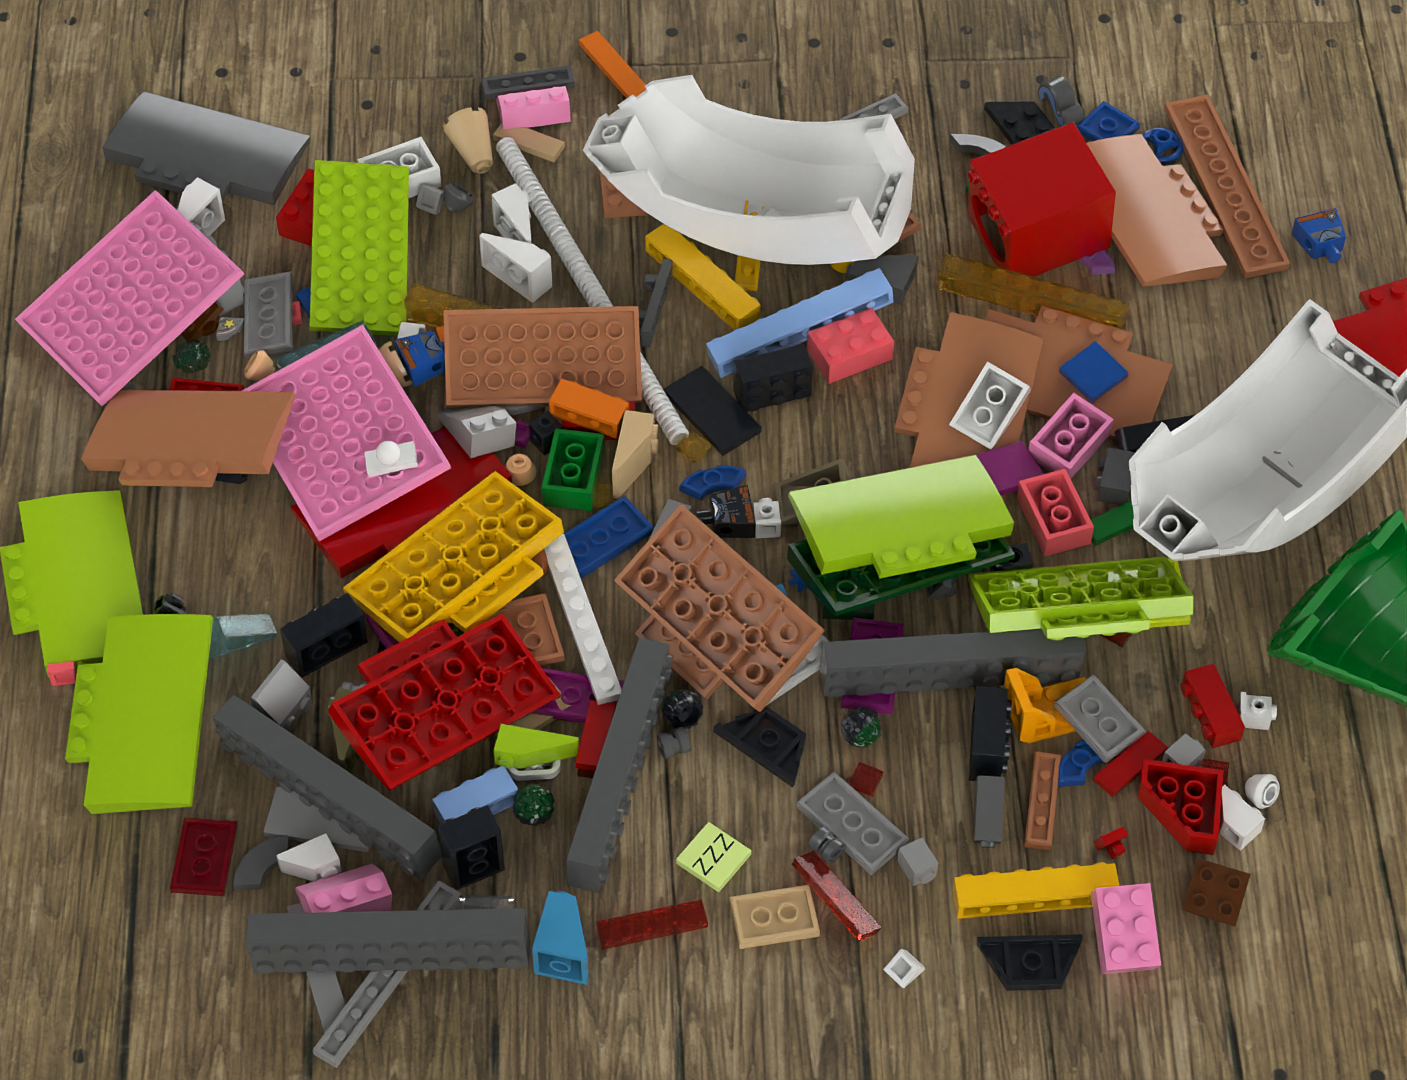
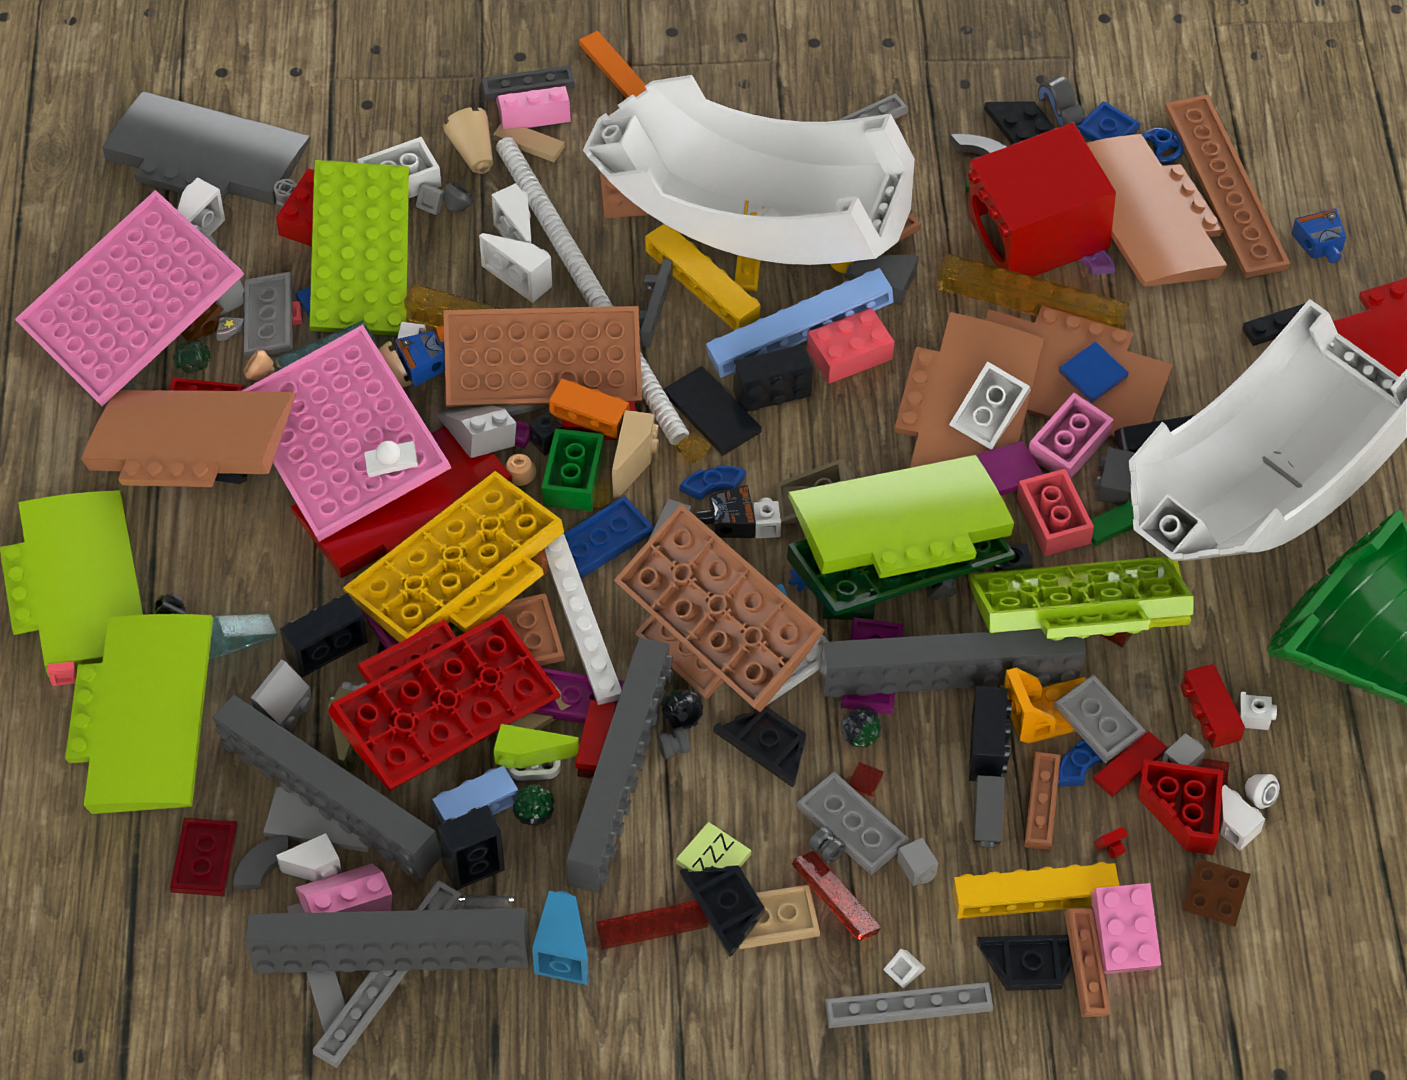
(283, 190): none -> light grey wheel
(726, 903): none -> black wing
(908, 1005): none -> light grey tile
(1087, 962): none -> nougat tile
(1269, 326): none -> black plate

